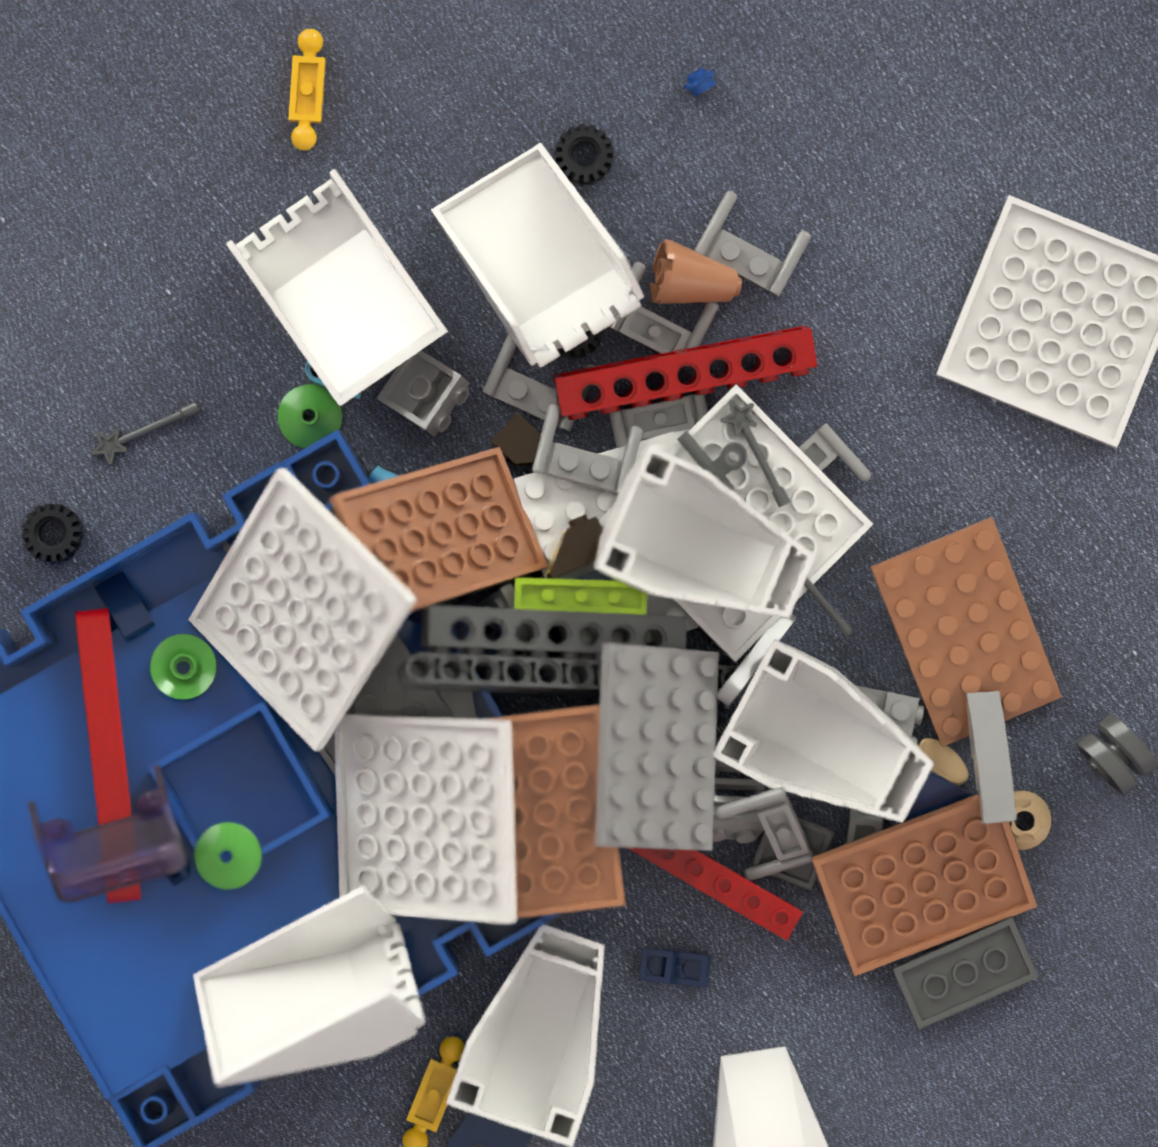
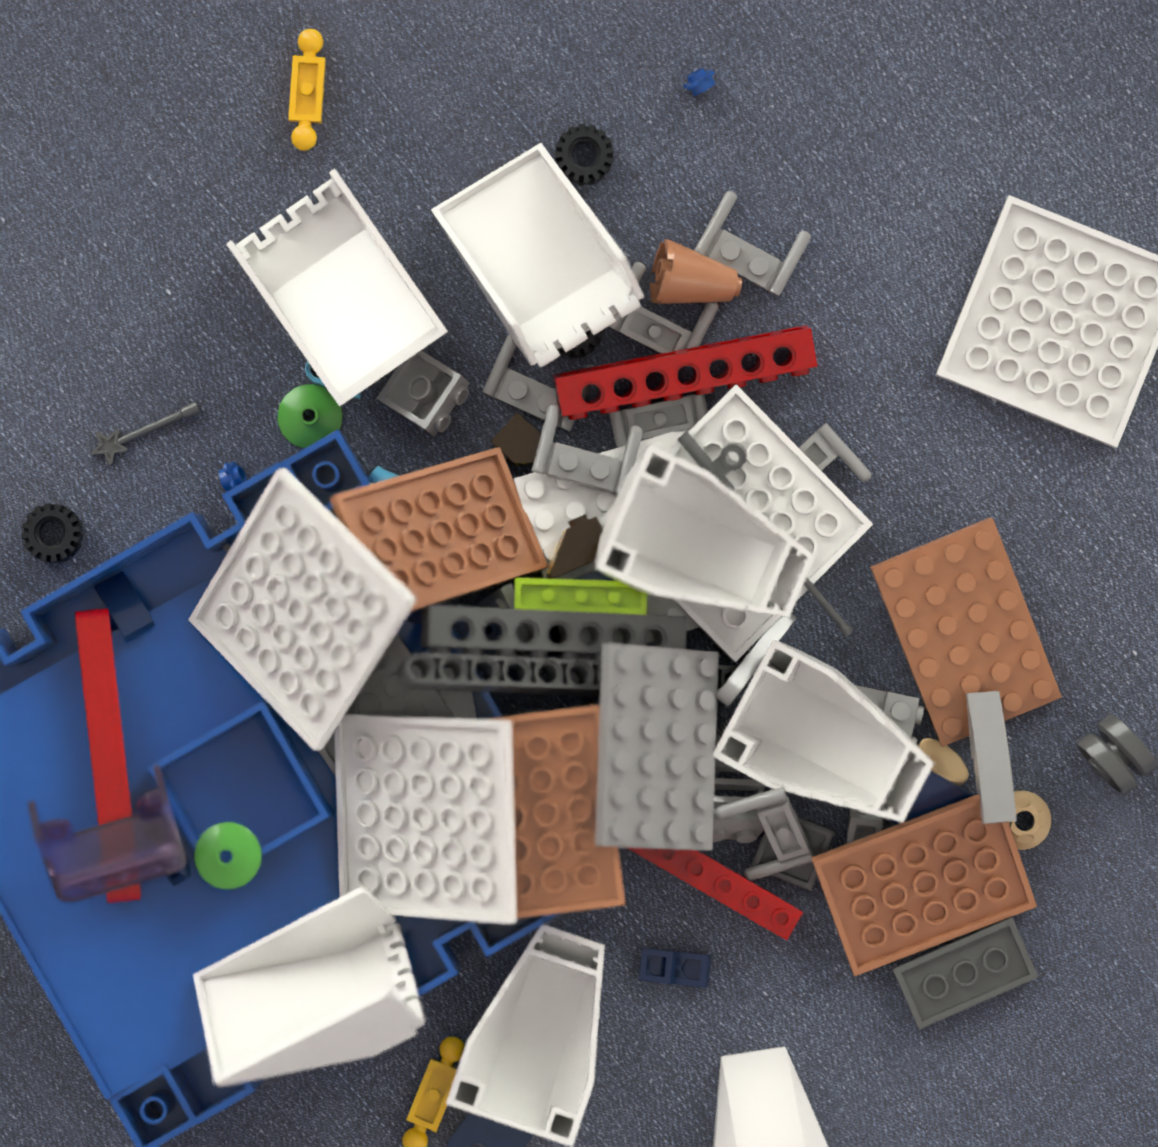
(183, 649): bright green dish -> none
(231, 475): none -> blue plate
(742, 421): dark grey piece -> none

